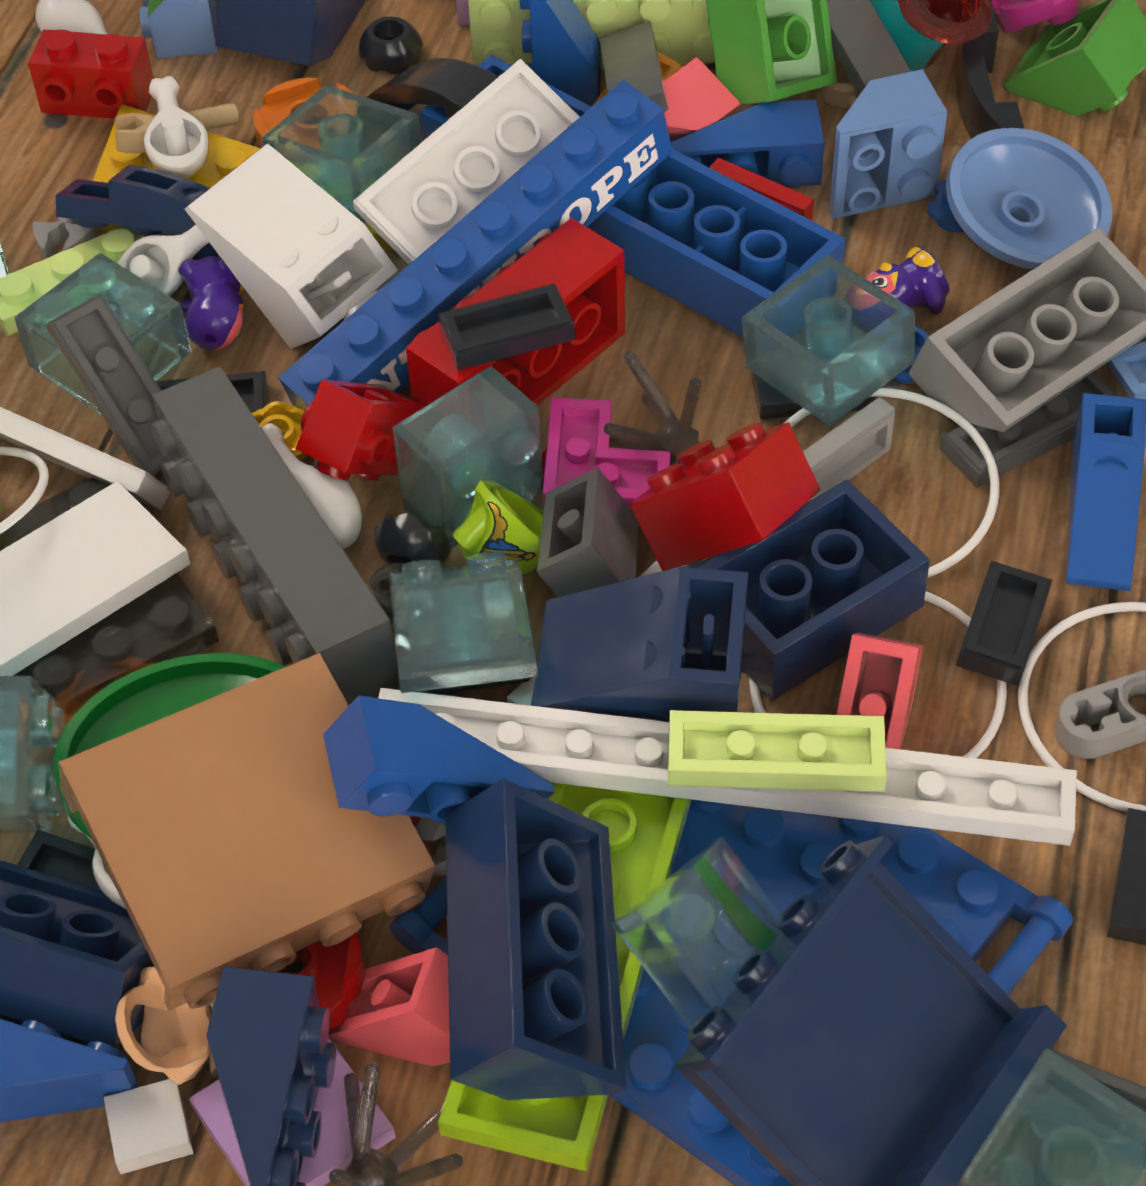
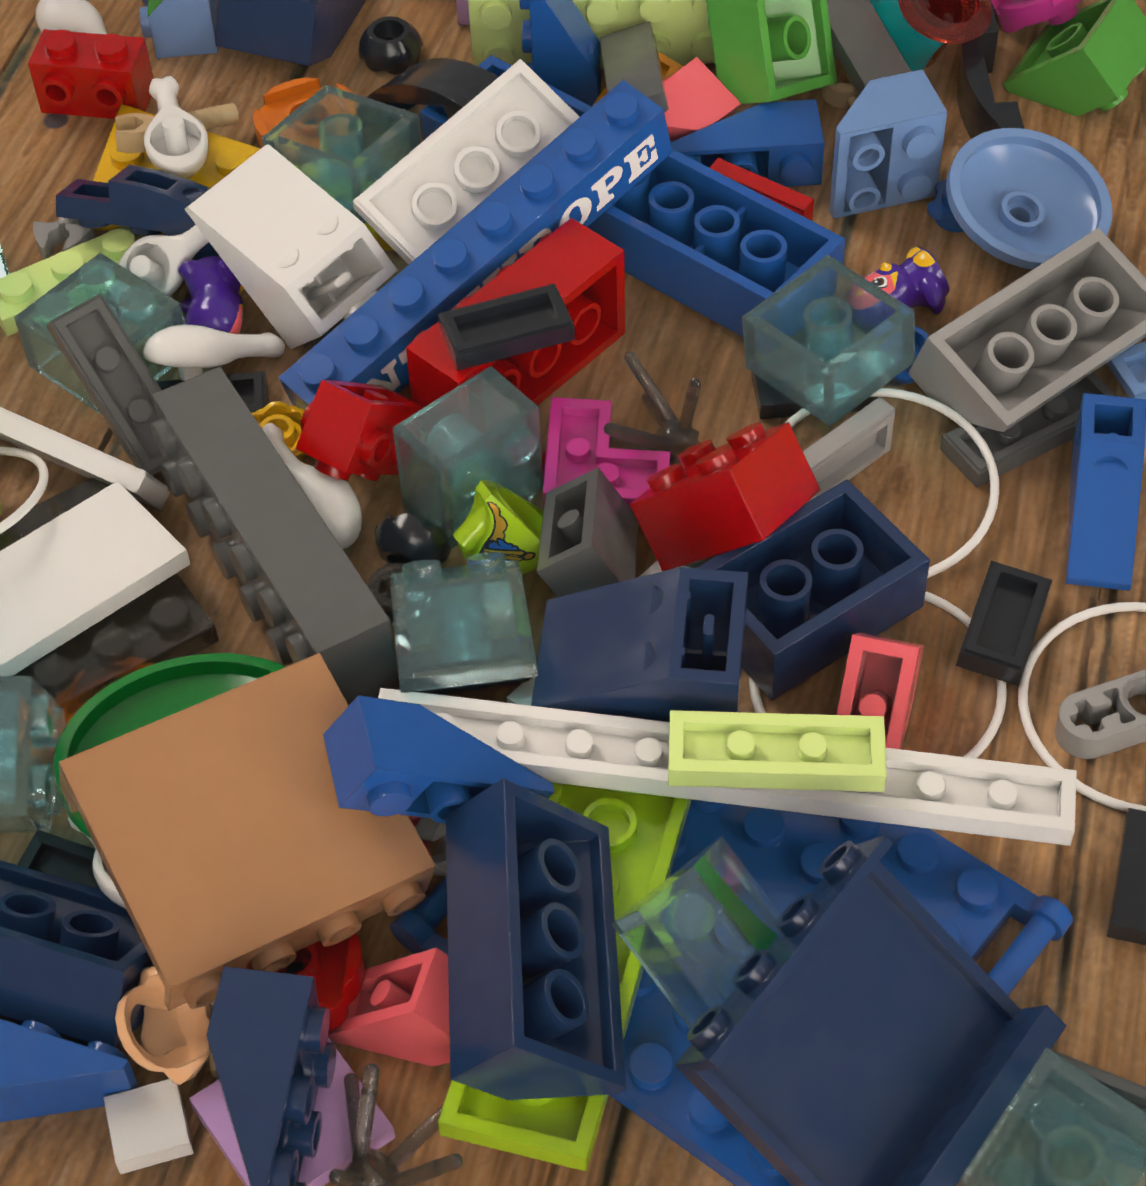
(203, 347): none -> white piece

